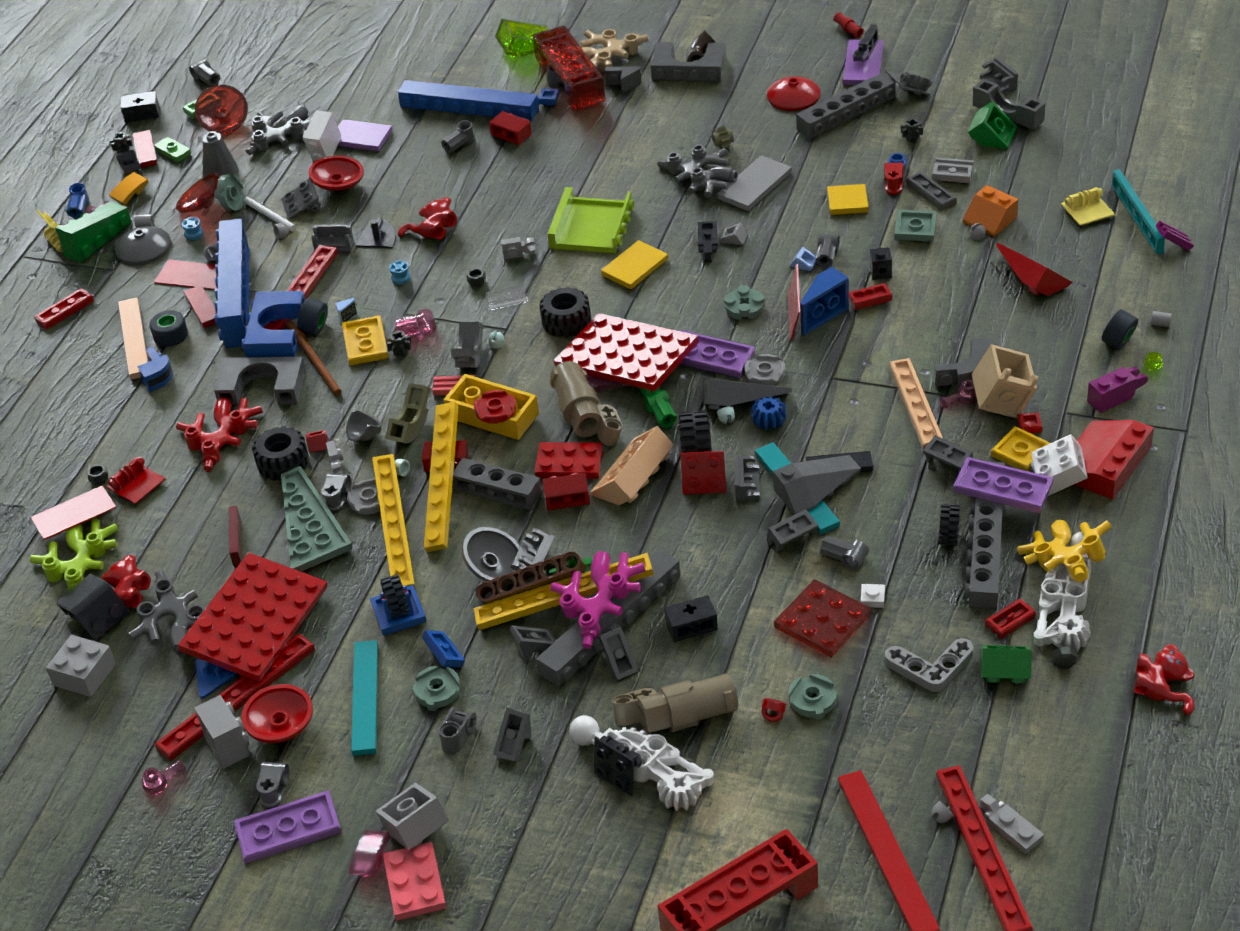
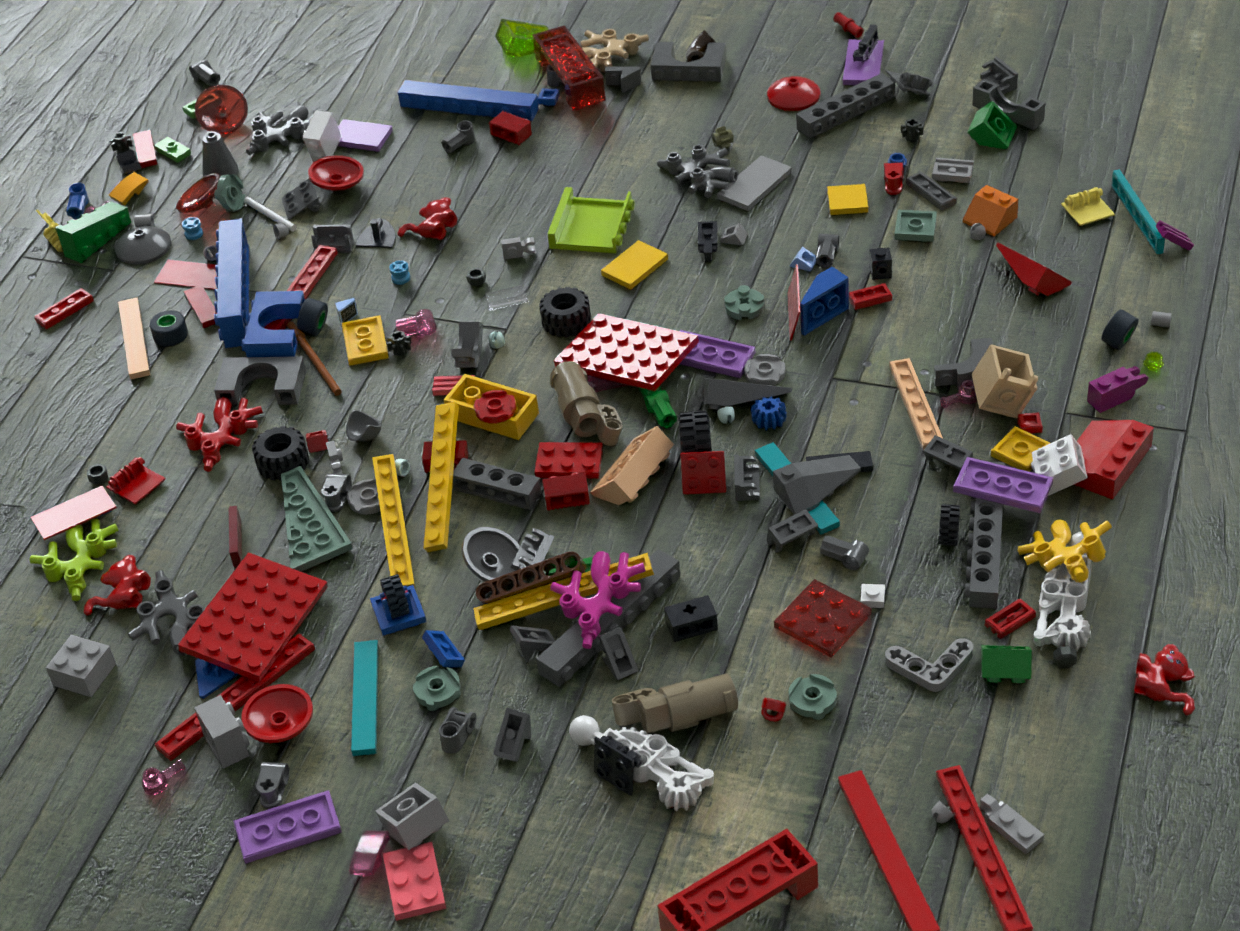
(93, 605): black piece -> none
(140, 106): black brick -> none
(156, 371): brick -> none
(412, 416): olive arch -> none

